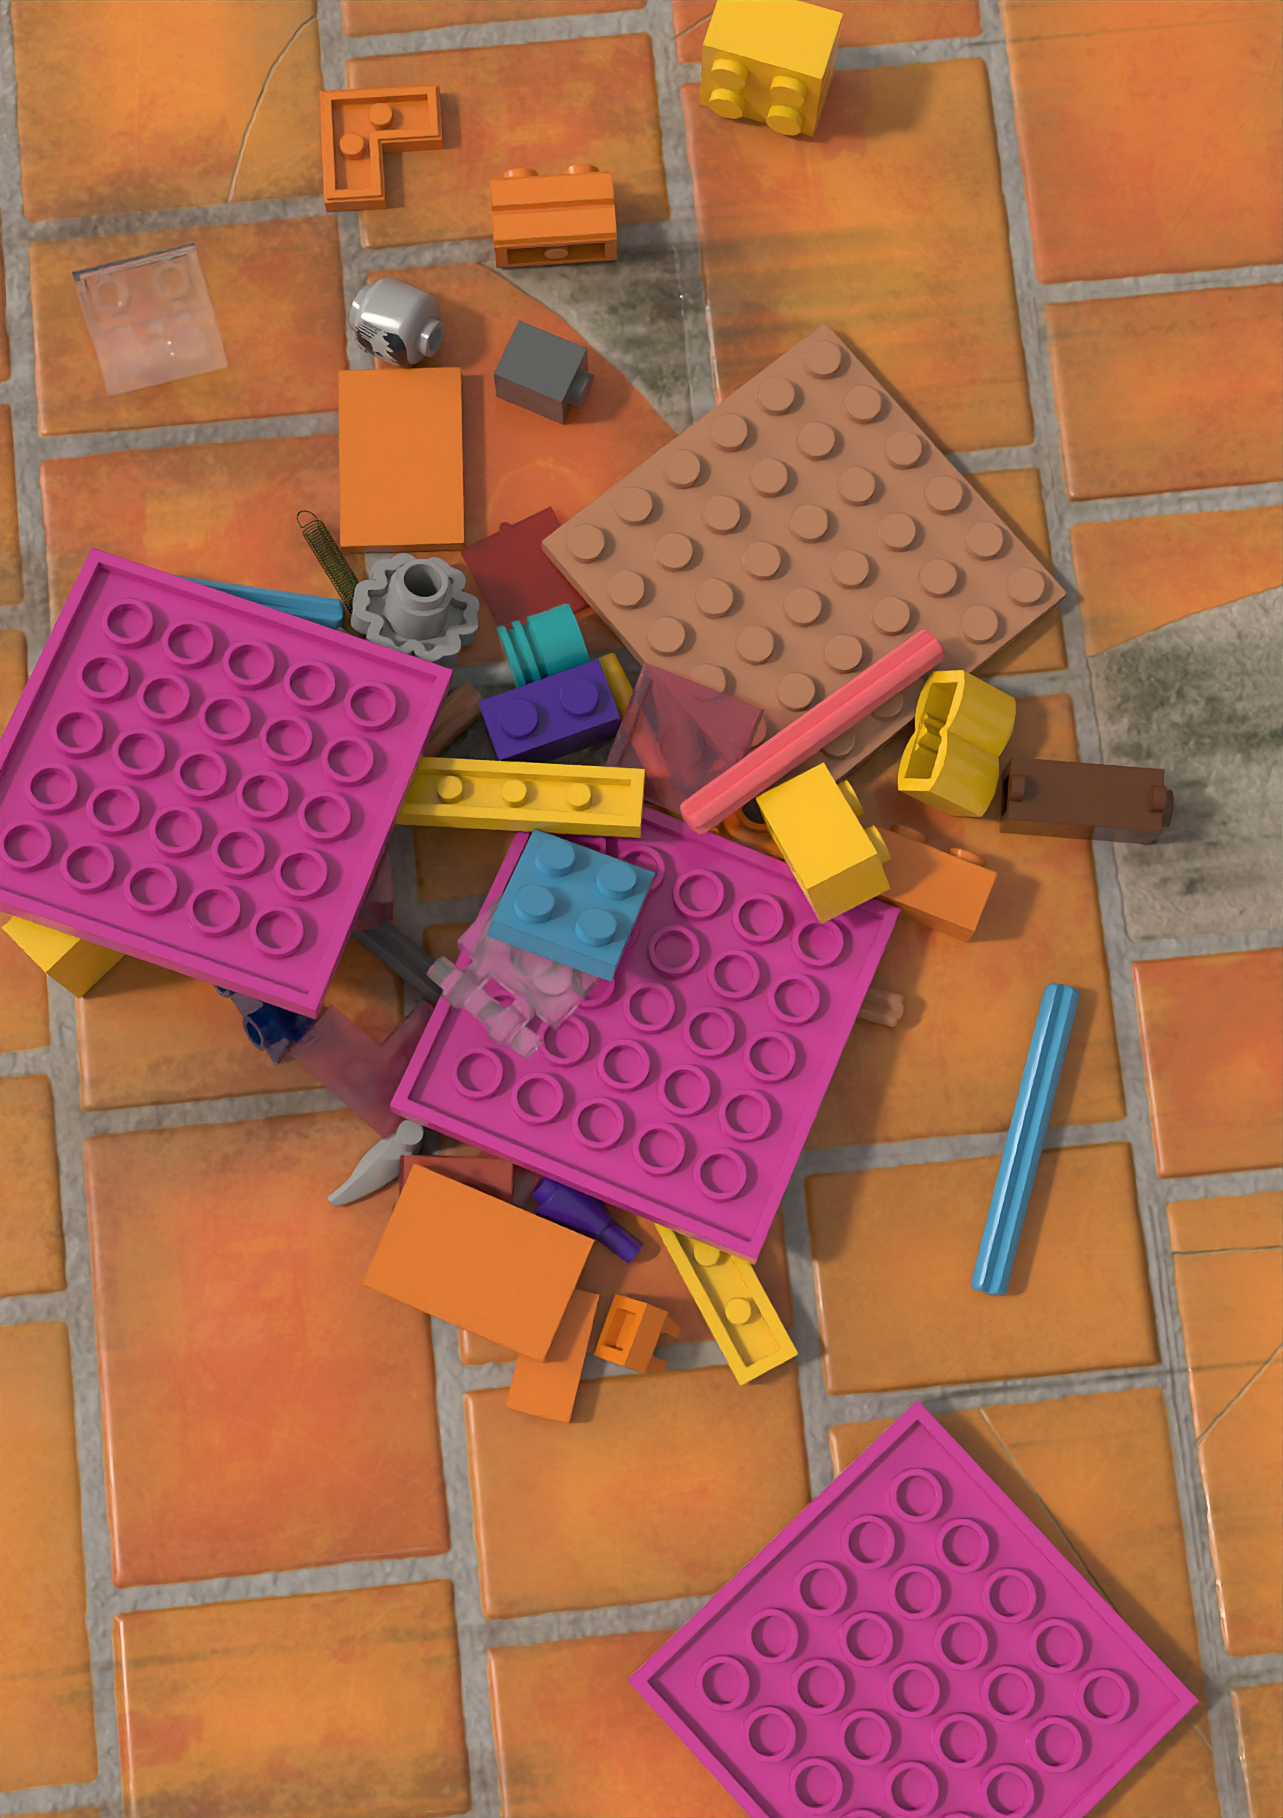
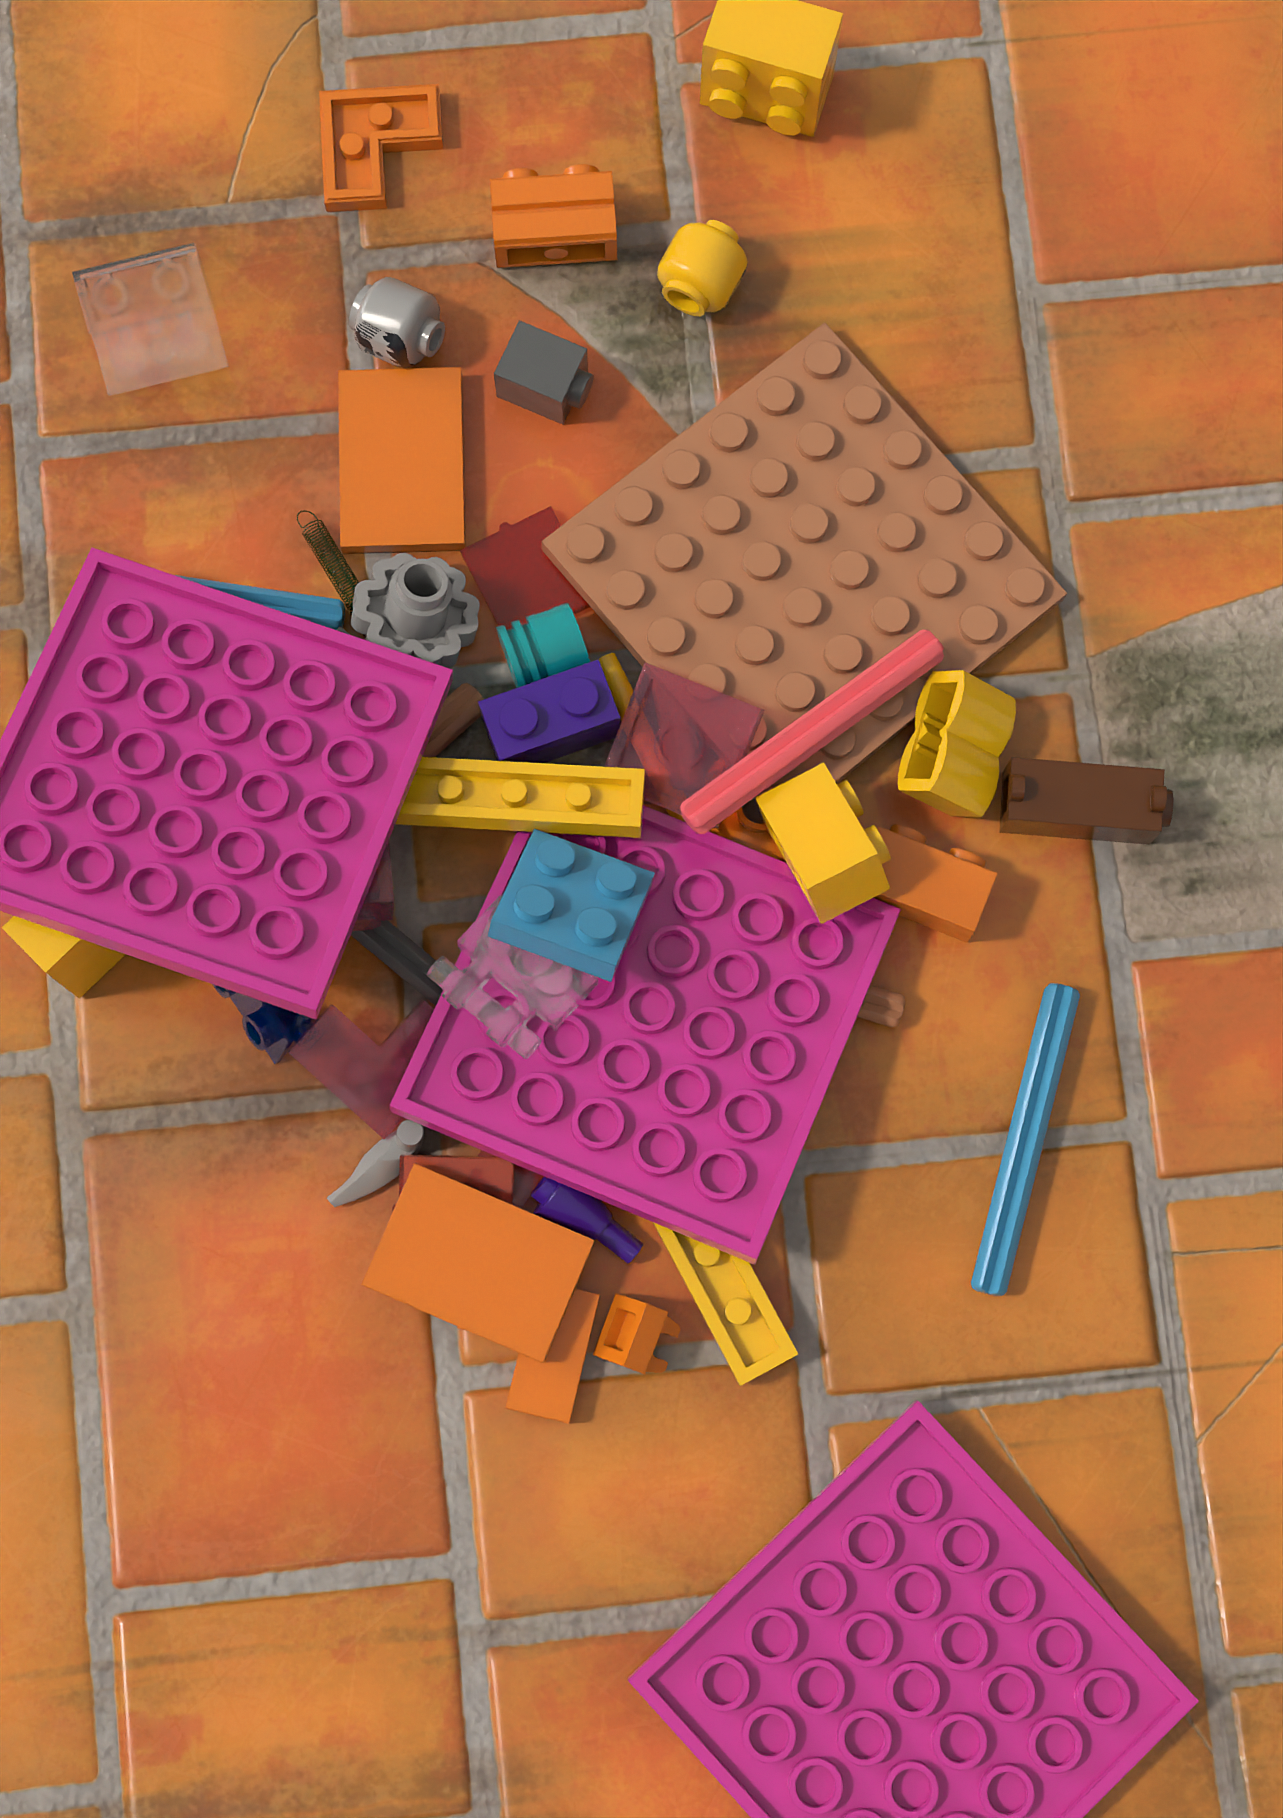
(702, 267): none -> yellow head

